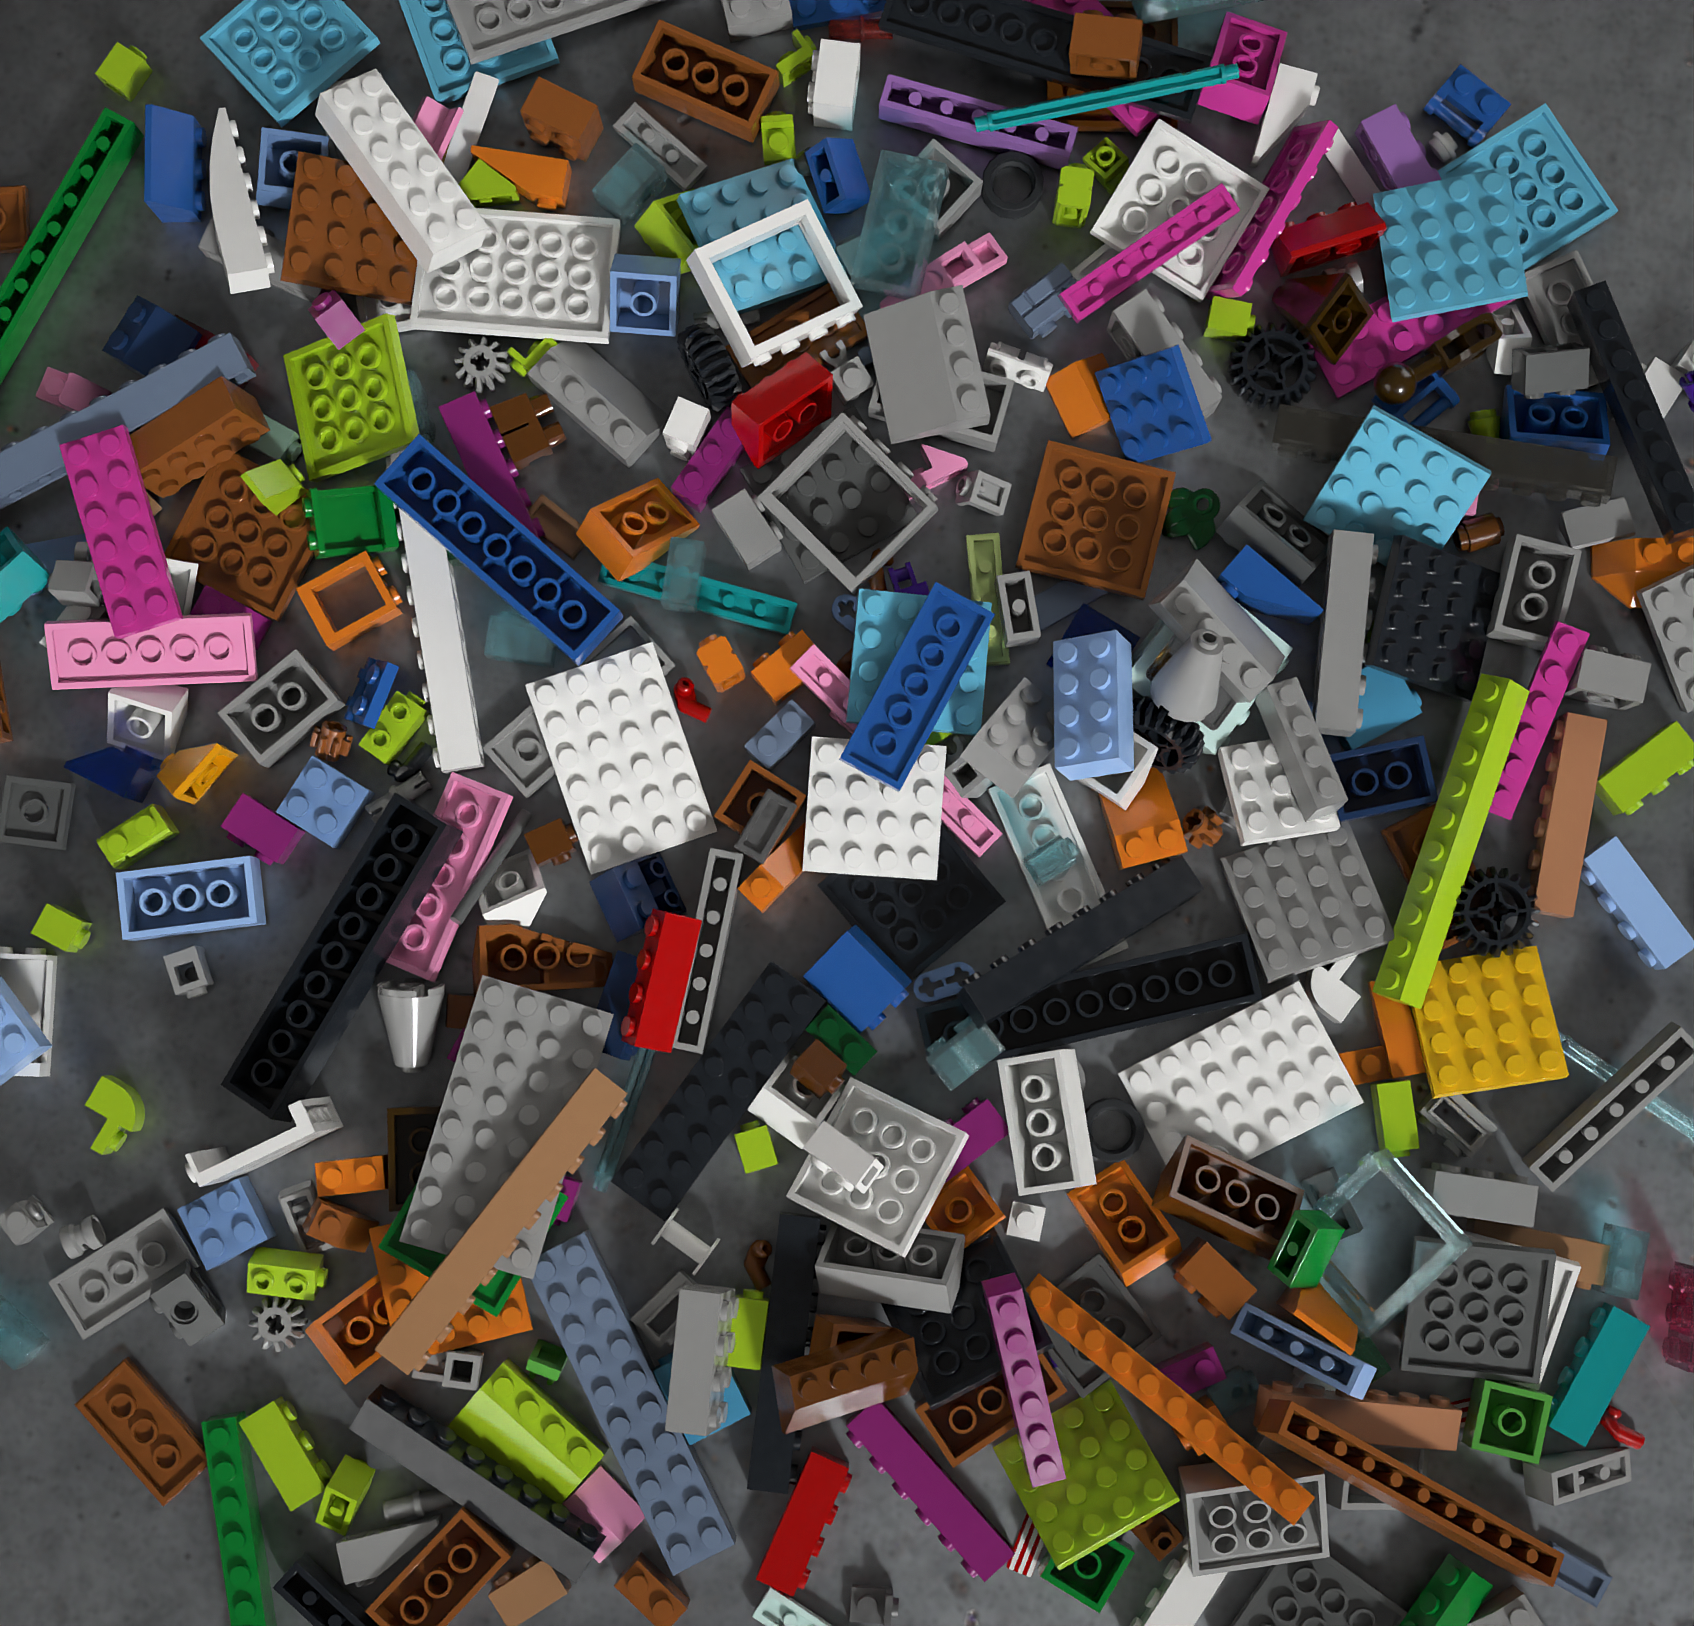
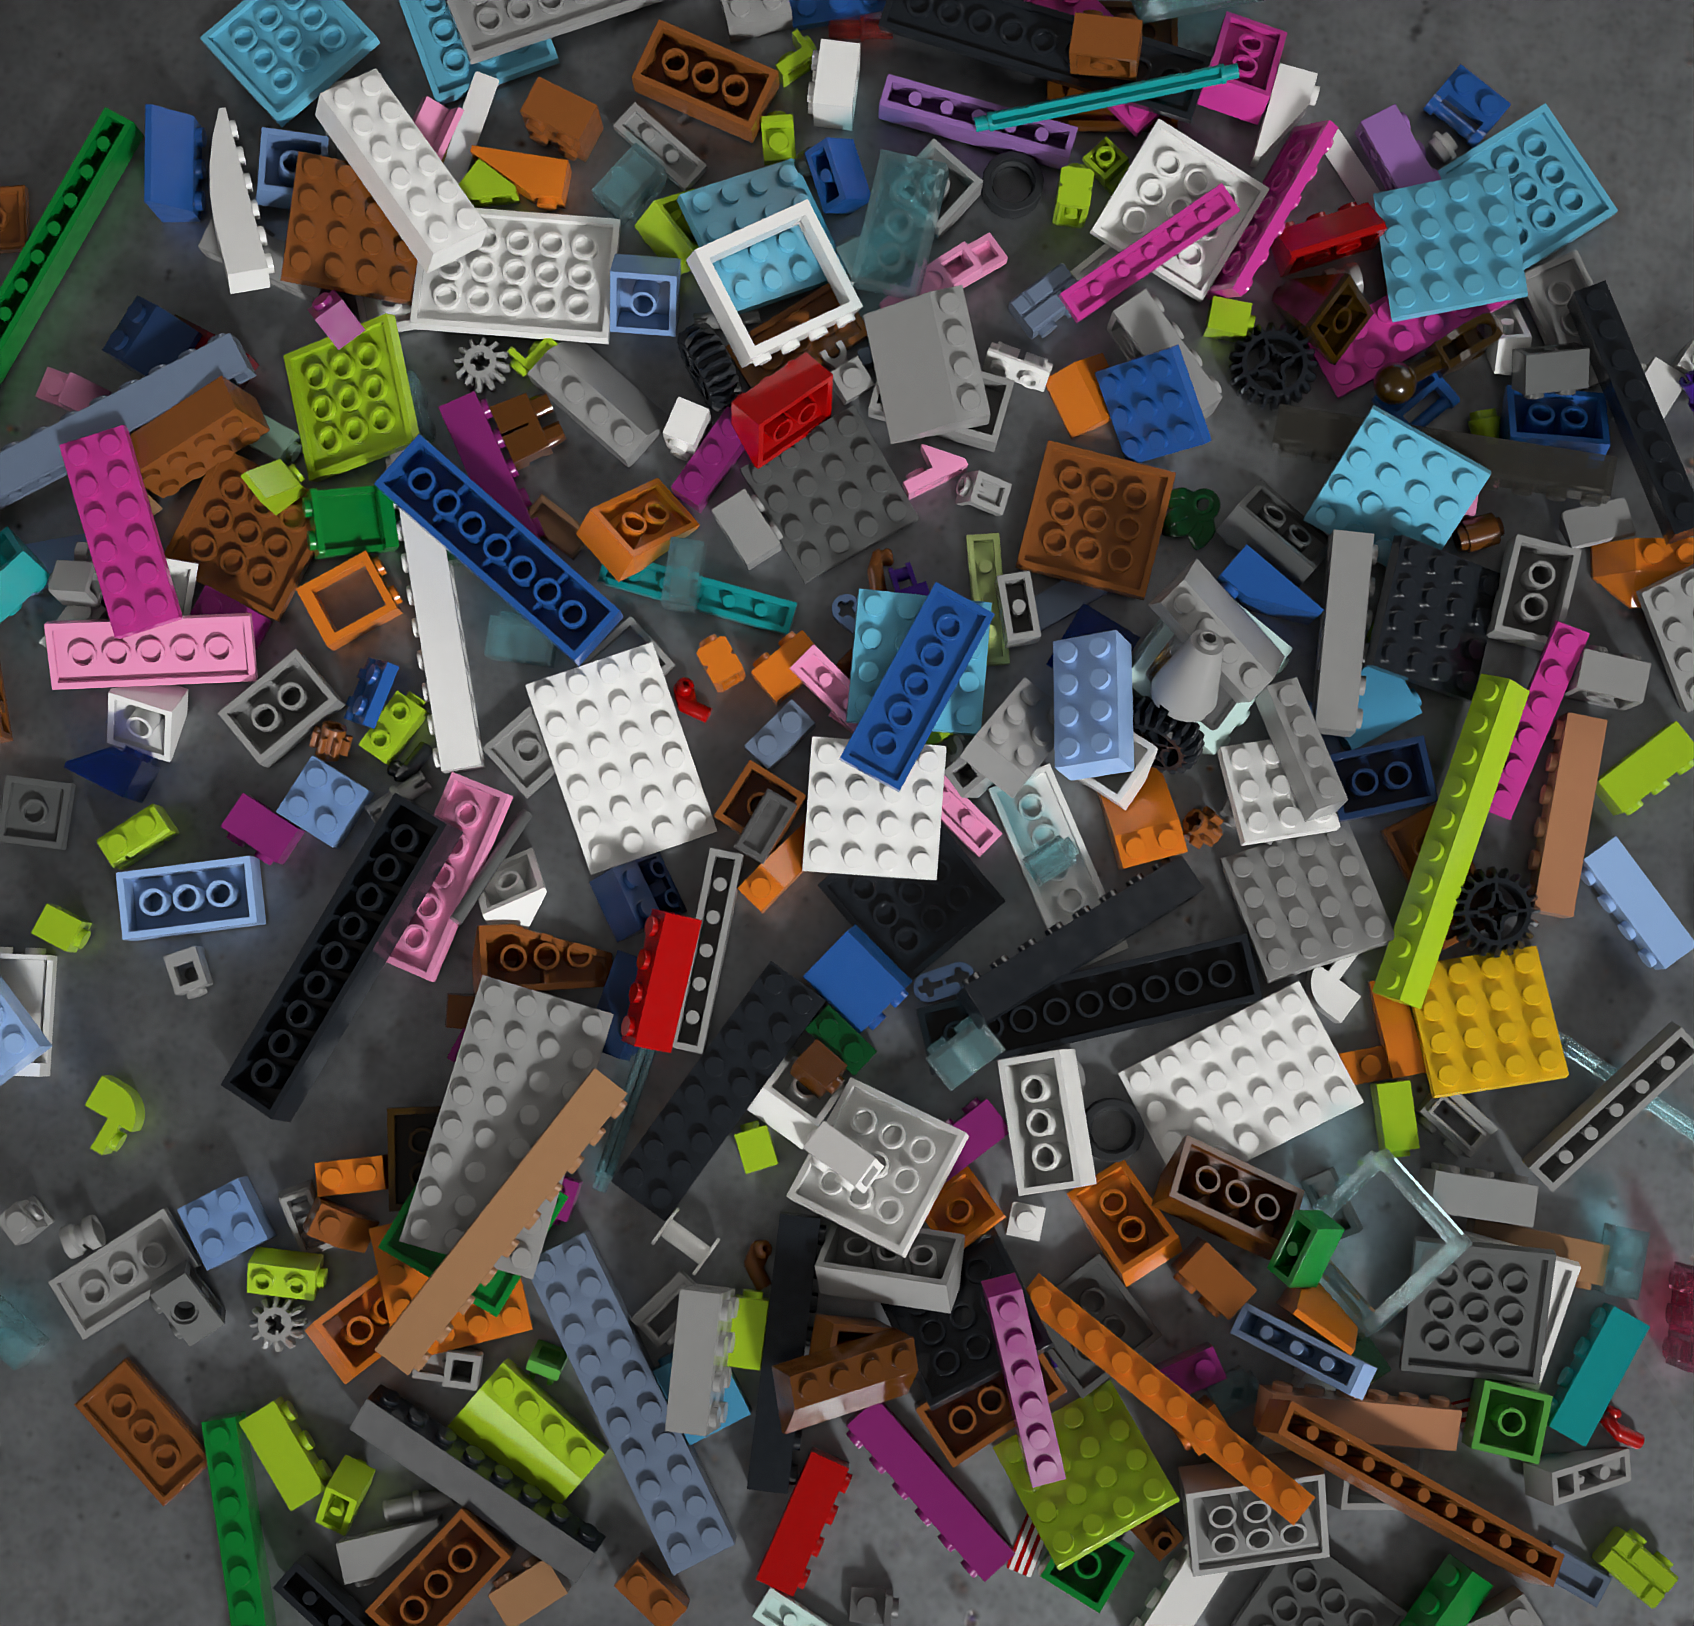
(124, 71): lime brick -> none
(194, 770): light orange slope -> none
(313, 1120): white panel -> none
(411, 1019): light grey cone -> none
(552, 842): reddish brown brick -> none
(607, 1507): bright pink slope -> none
(878, 453): light grey window -> none
(1635, 1567): none -> lime brick

